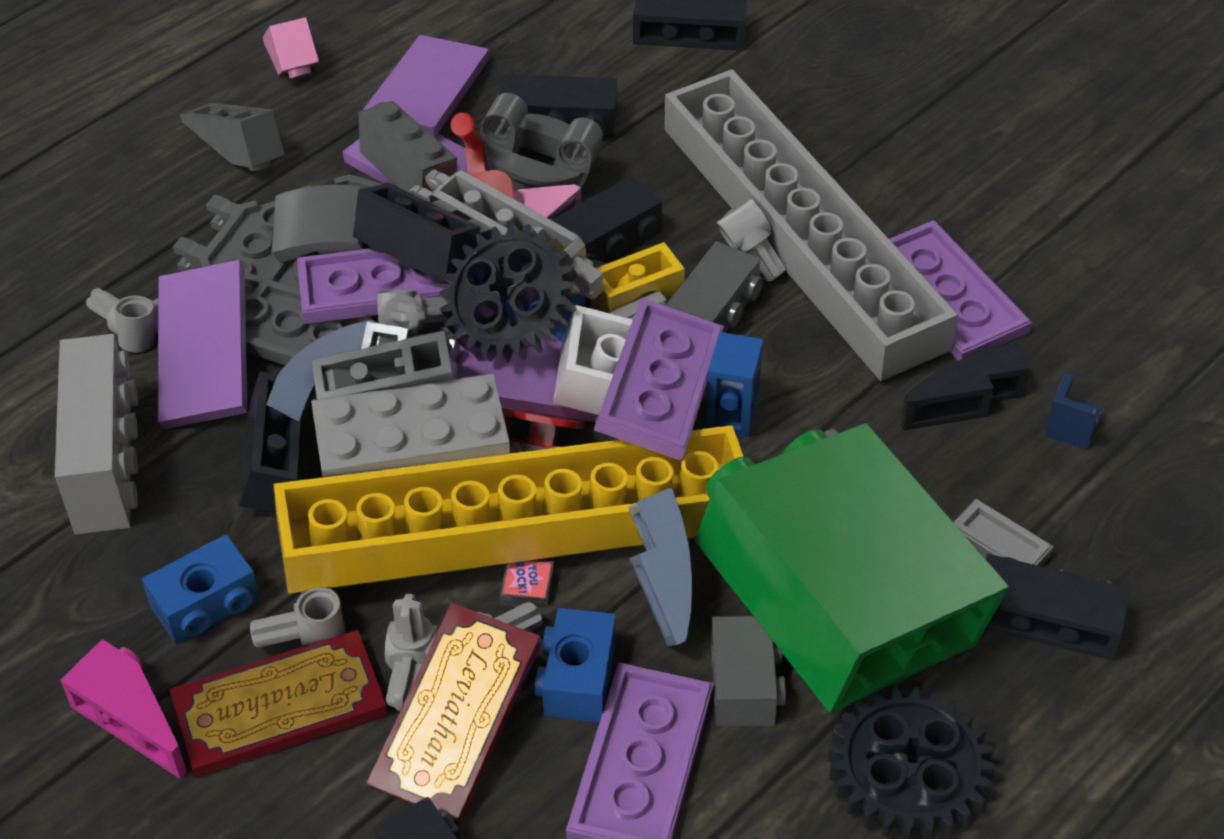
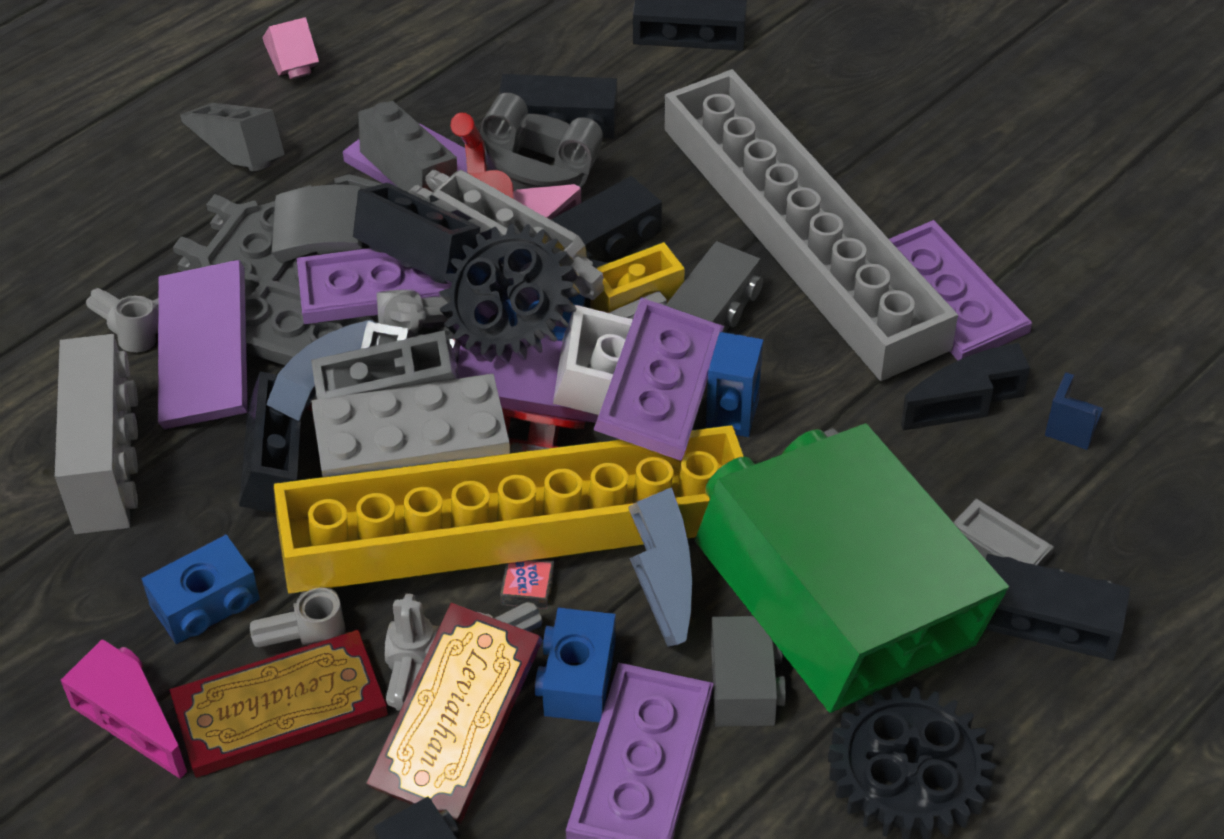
(432, 80): medium lavender tile -> none
(747, 231): light grey axle -> none

